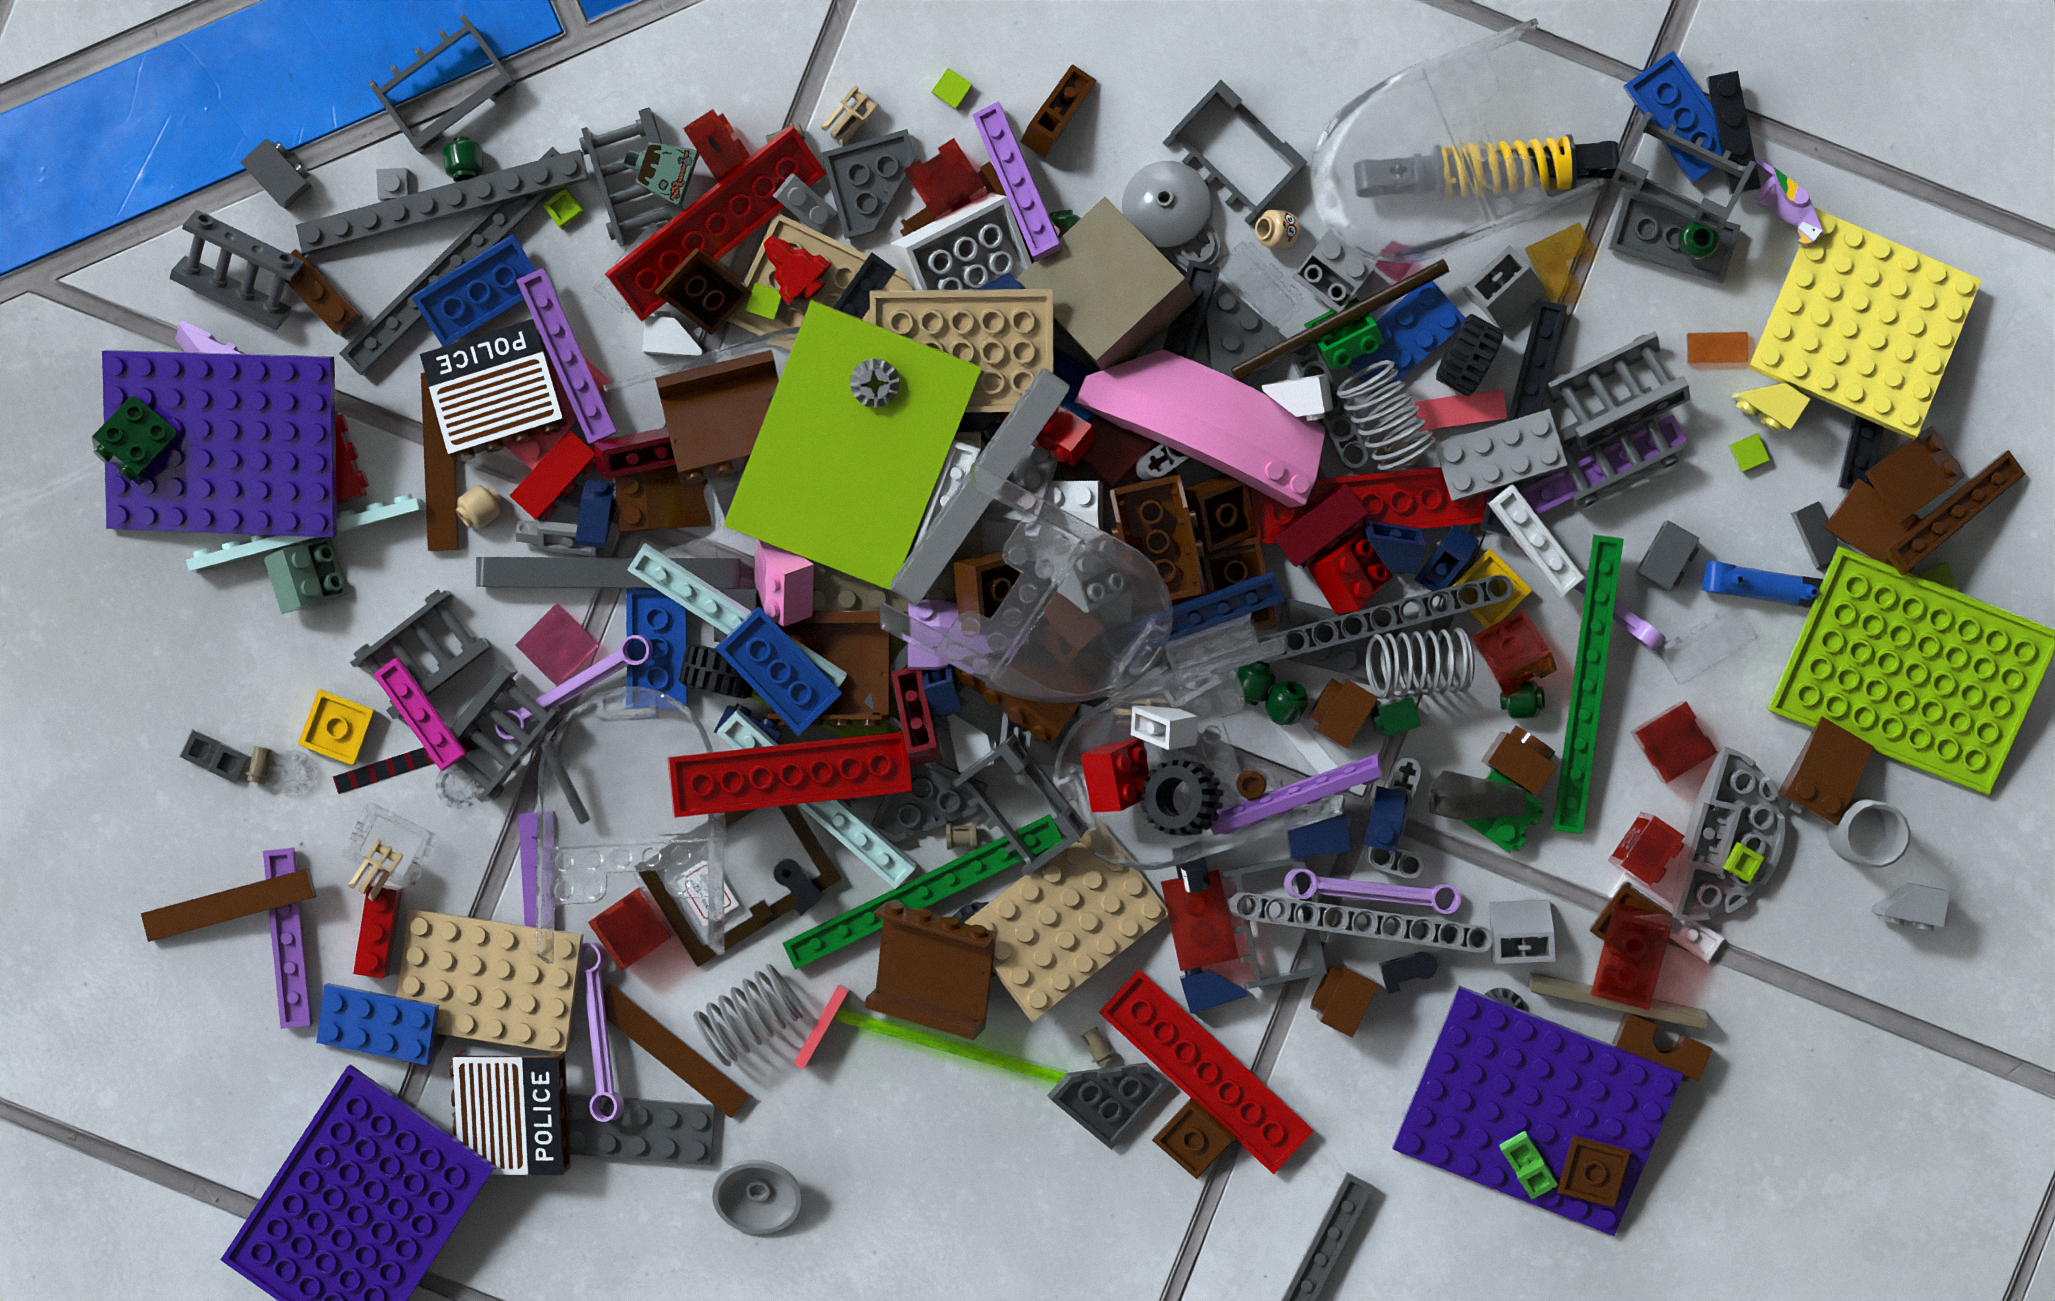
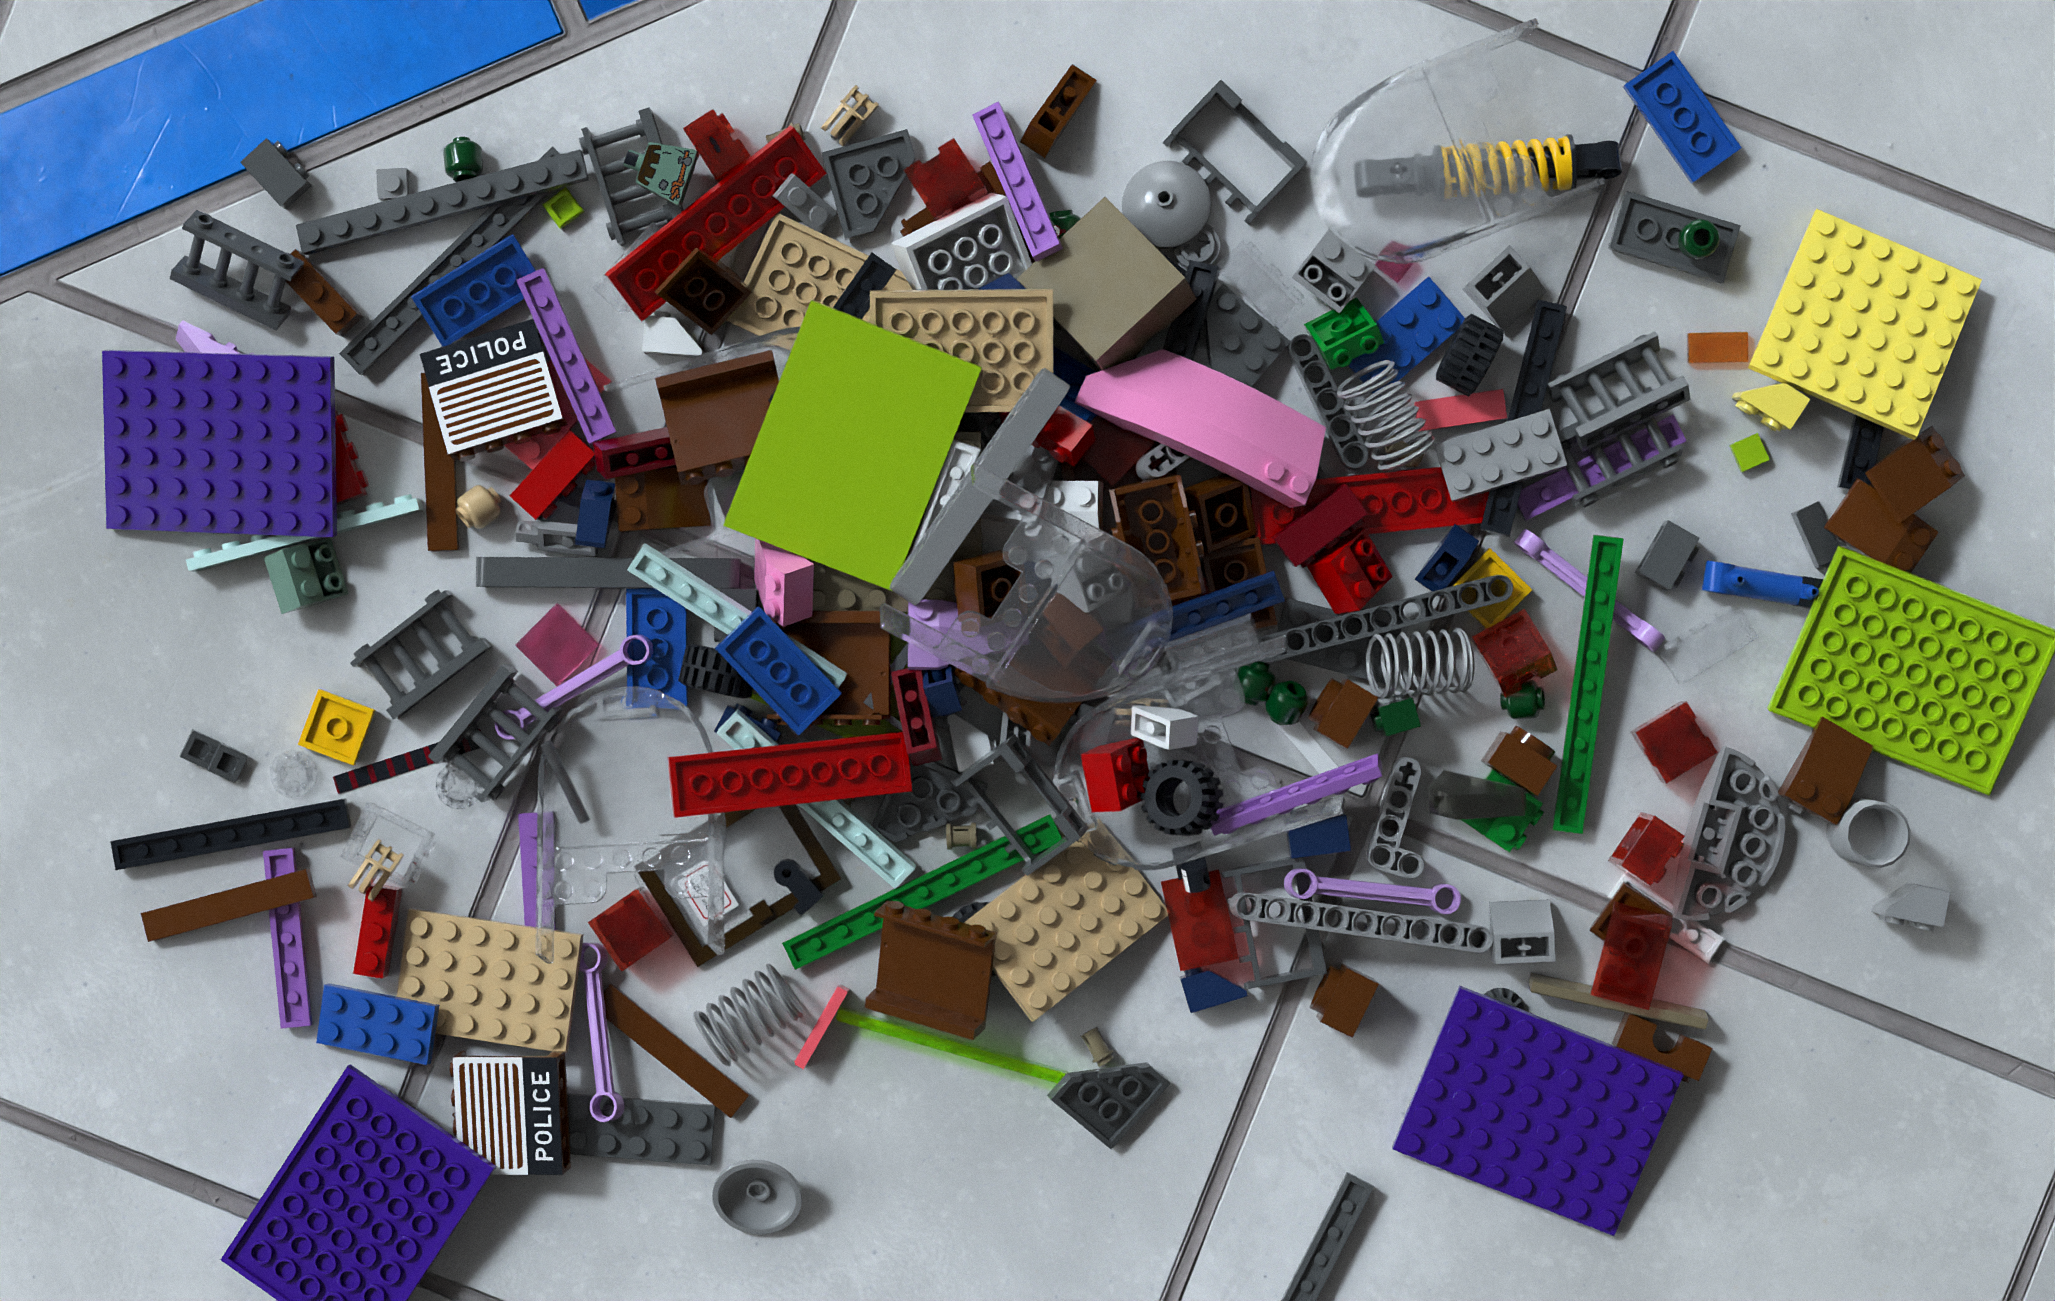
(132, 439): dark green bracket -> none
(230, 834): none -> black plate
(259, 765): dark tan pin -> none
(420, 714): dark pink tile -> none
(433, 132): dark grey hinge -> none
(764, 301): lime tile -> none
(795, 270): red rock -> none
(863, 374): light grey gear -> none
(951, 88): lime tile -> none
(1194, 1138): reddish brown tile -> none
(1206, 1070): red plate -> none
(1251, 783): reddish brown tile -> none
(1277, 229): tan head -> none
(1303, 395): white slope -> none
(1340, 319): dark brown piece -> none
(1385, 819): dark blue slope -> none
(1397, 545): dark blue slope -> none
(1406, 968): black leg -> none
(1528, 1165): bright green slope -> none
(1536, 541): white tile -> none
(1550, 259): clear yellow plate -> none
(1593, 1171): reddish brown tile -> none
(1708, 212): dark grey hinge -> none
(1732, 126): black plate -> none
(1743, 862): lime tile -> none
(1790, 203): lavender animal -> none
(1940, 574): lime tile -> none
(1954, 512): reddish brown tile -> none

